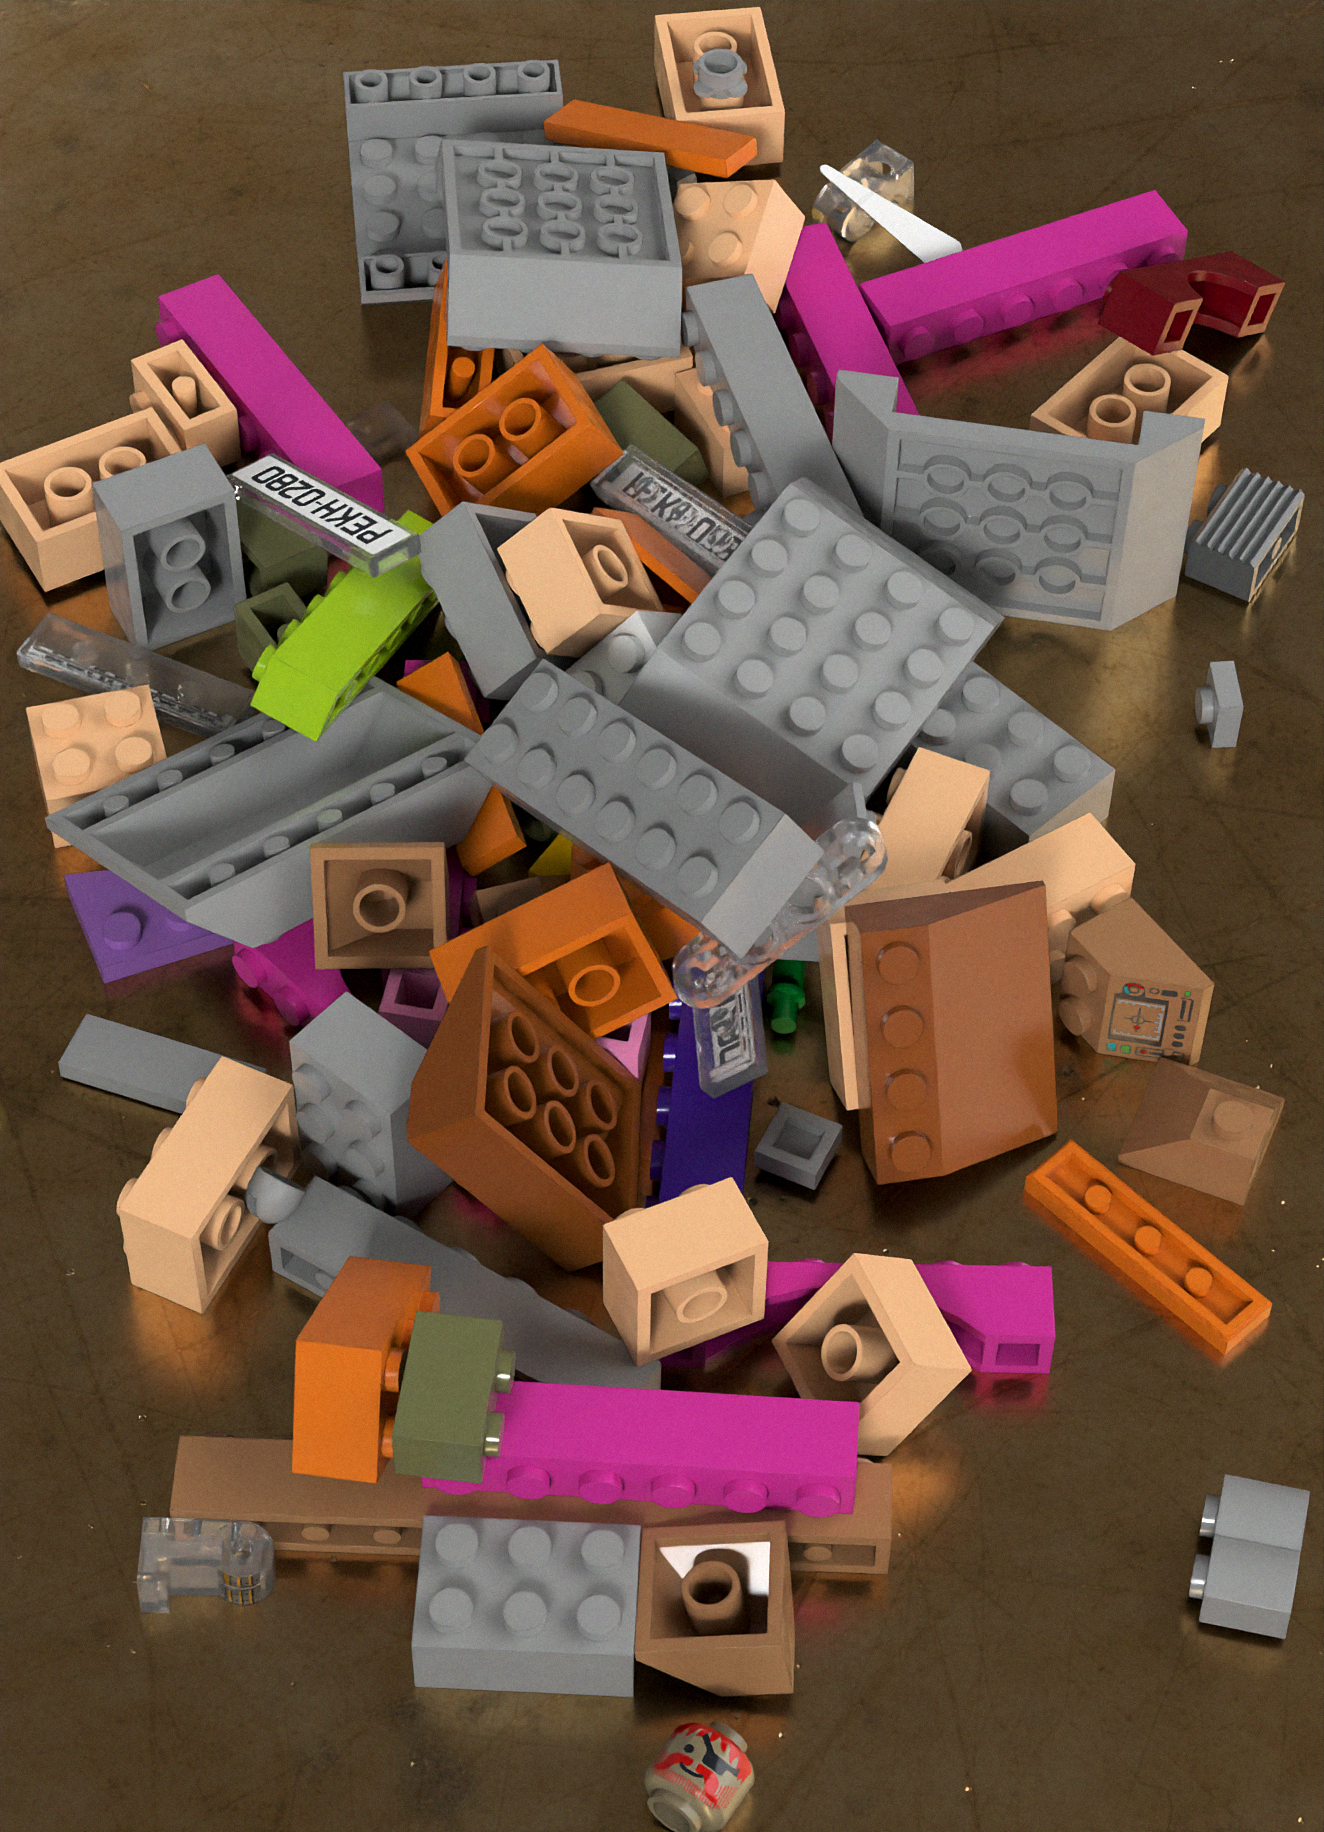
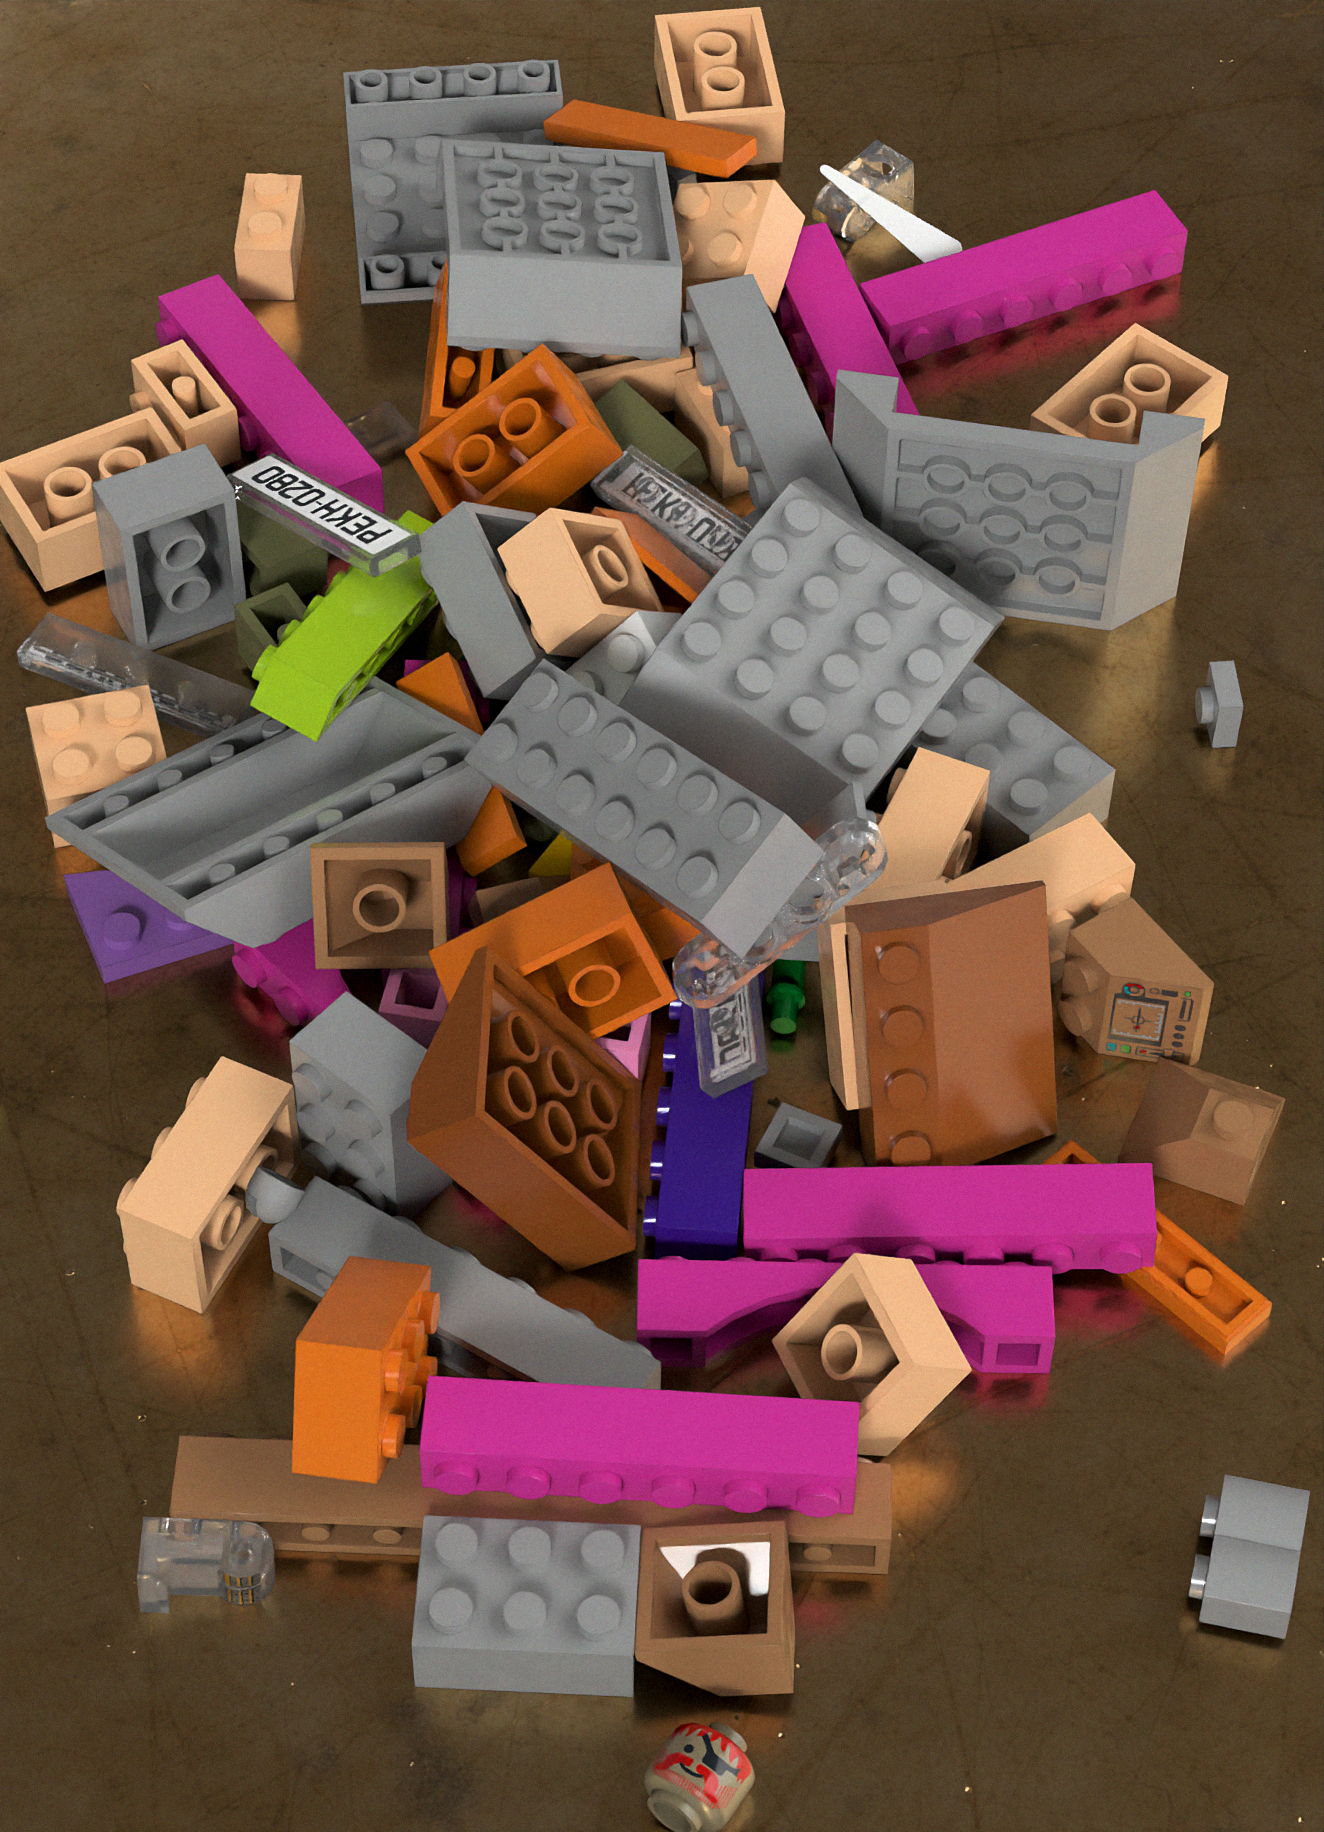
(136, 1063): light grey tile -> none
(270, 237): none -> light nougat brick
(450, 1397): olive brick -> none
(684, 1270): light nougat brick -> none
(720, 75): light grey plate -> none
(956, 1213): none -> dark pink brick
(1162, 301): dark red arch -> none
(1243, 533): dark grey brick -> none

